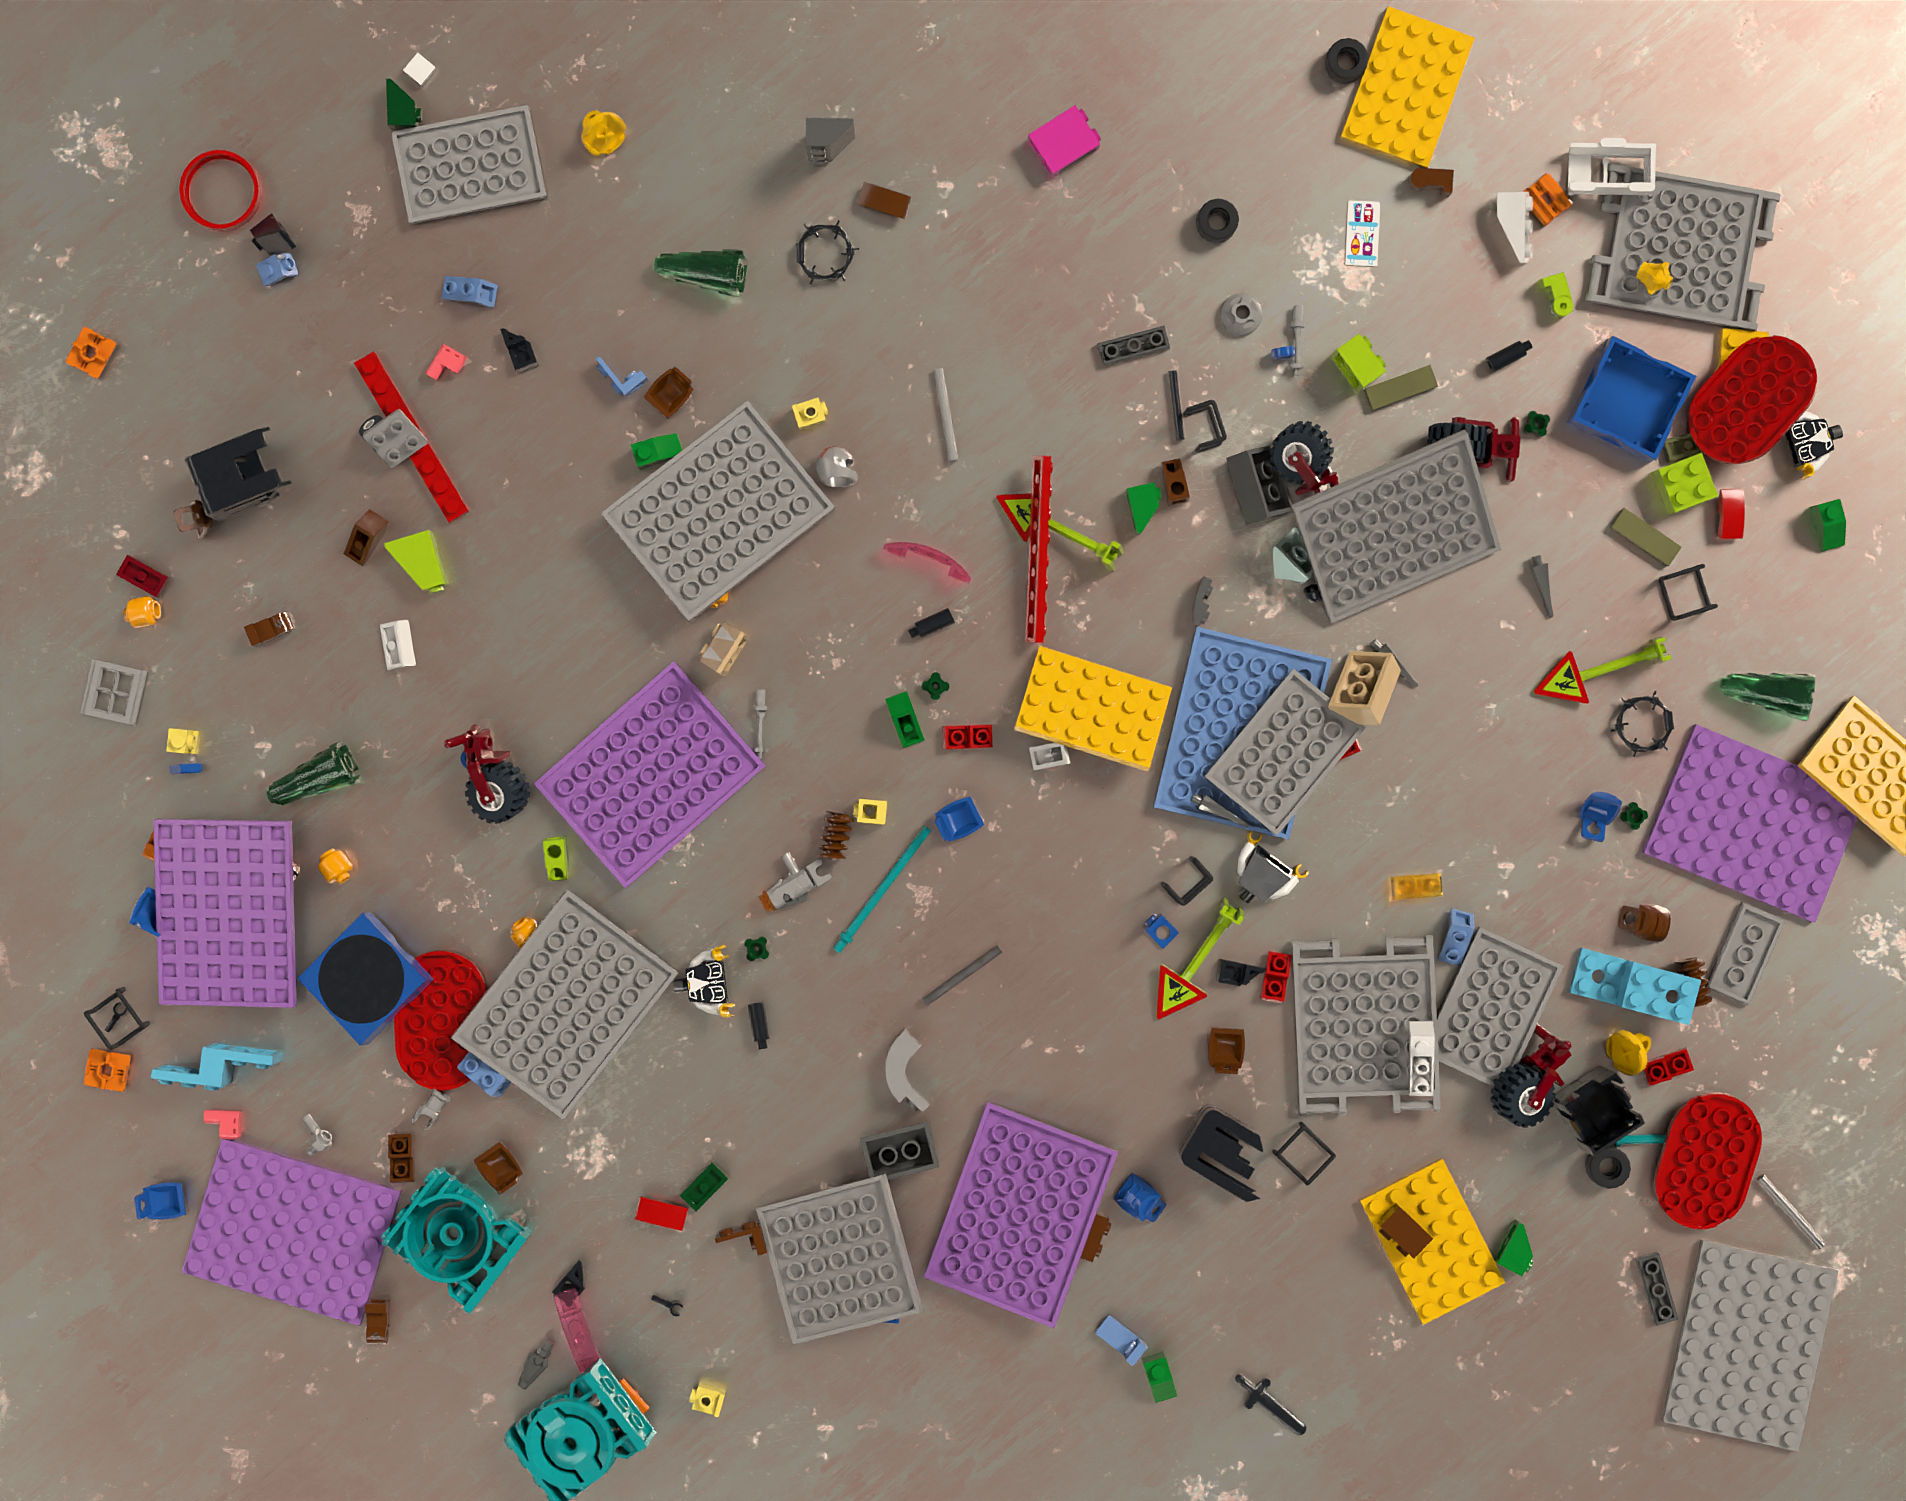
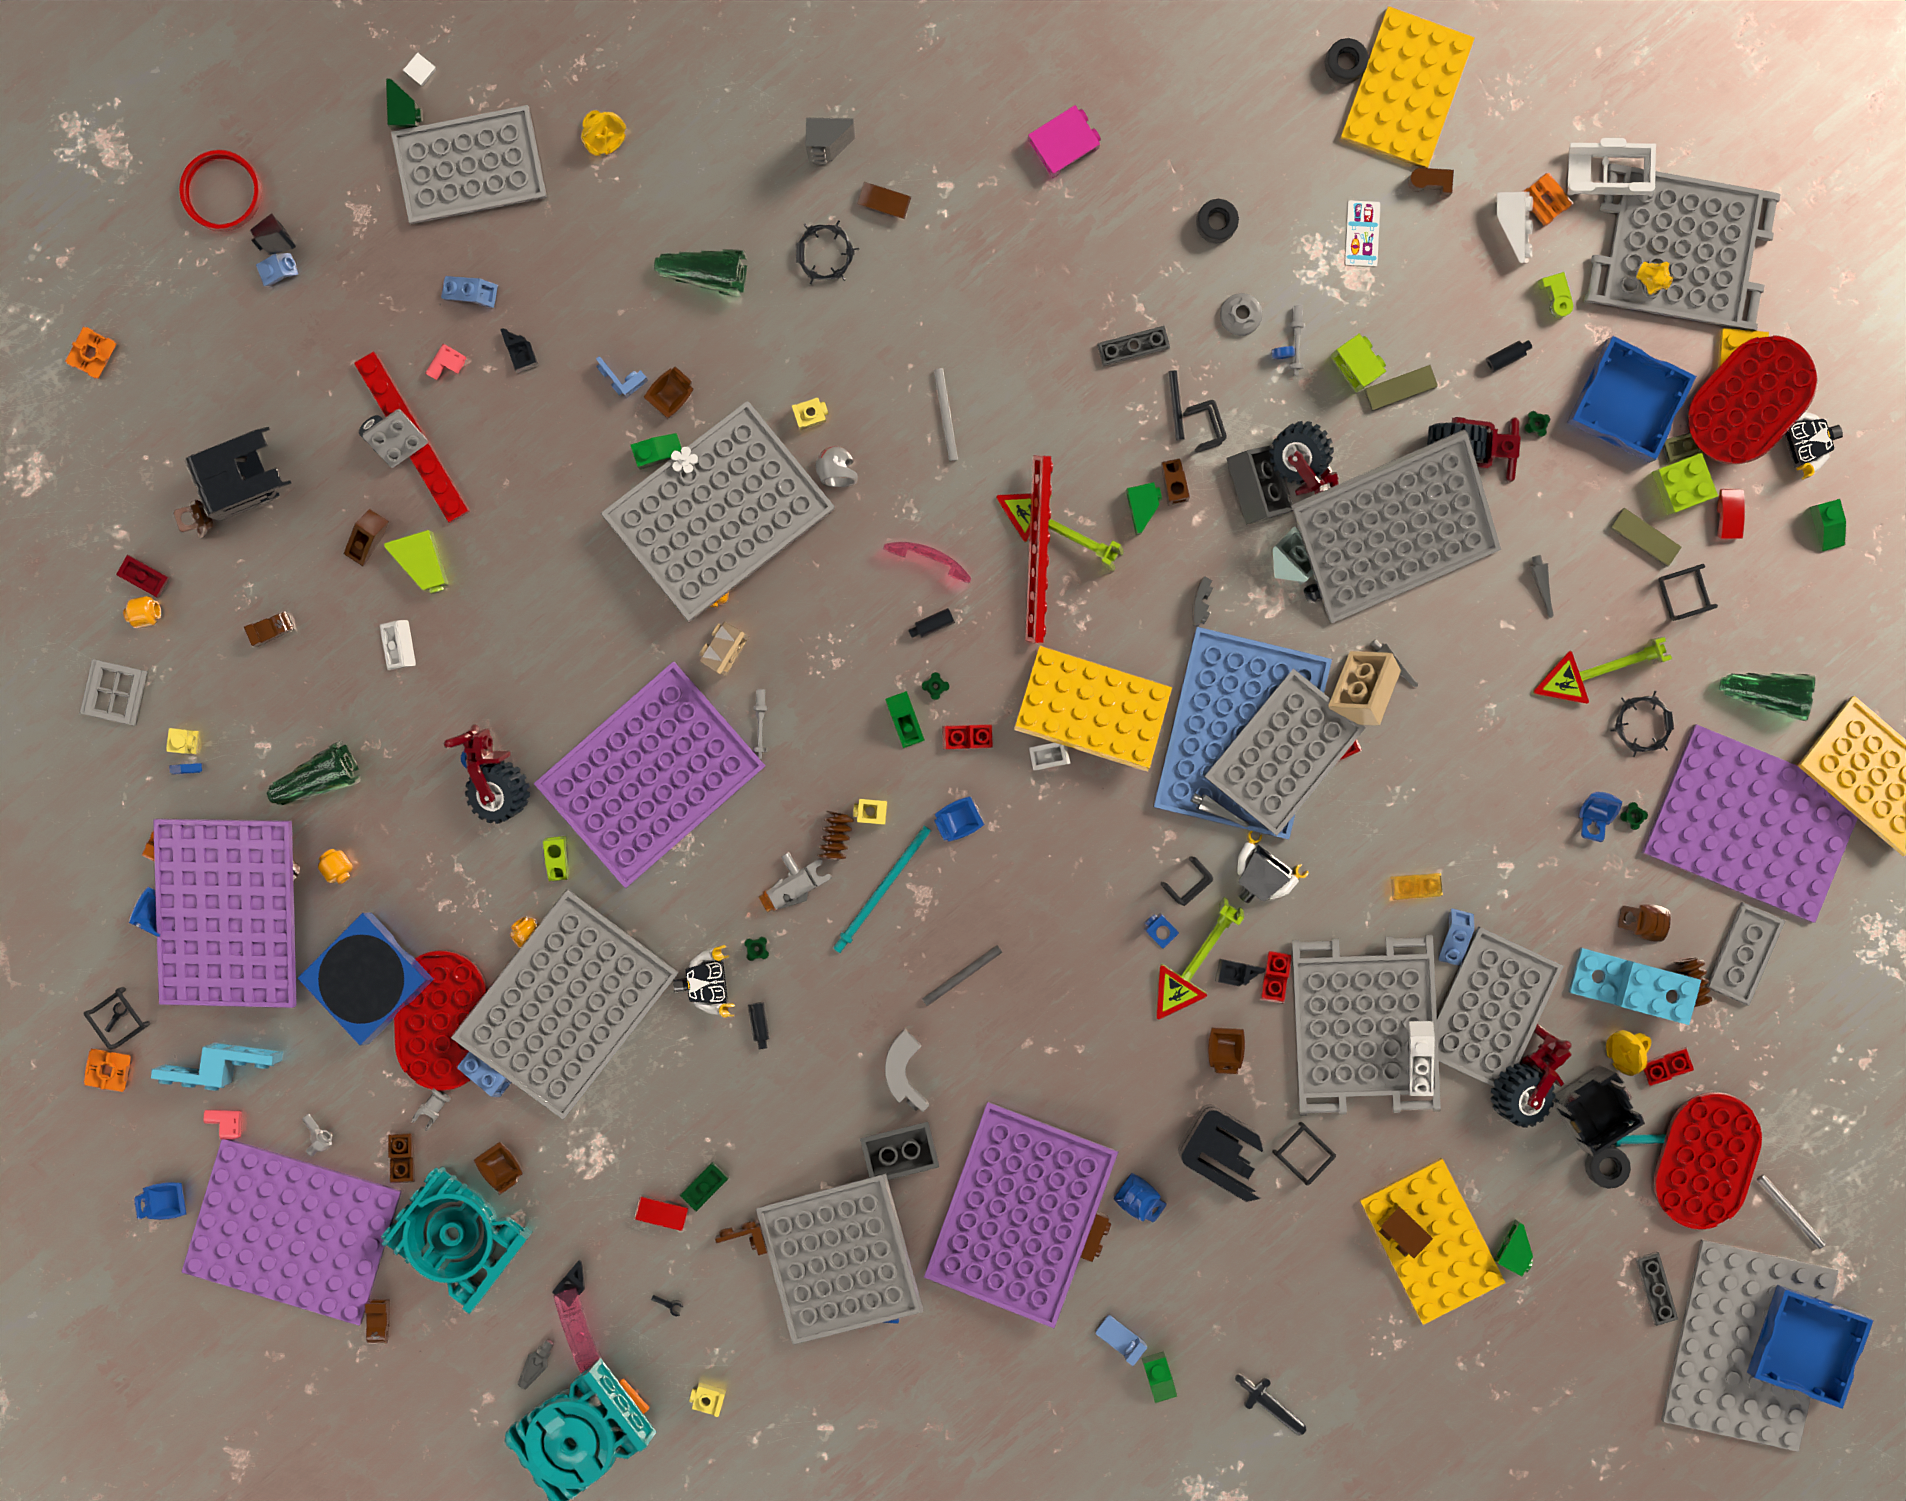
(684, 460): none -> white plant
(1809, 1346): none -> blue tile

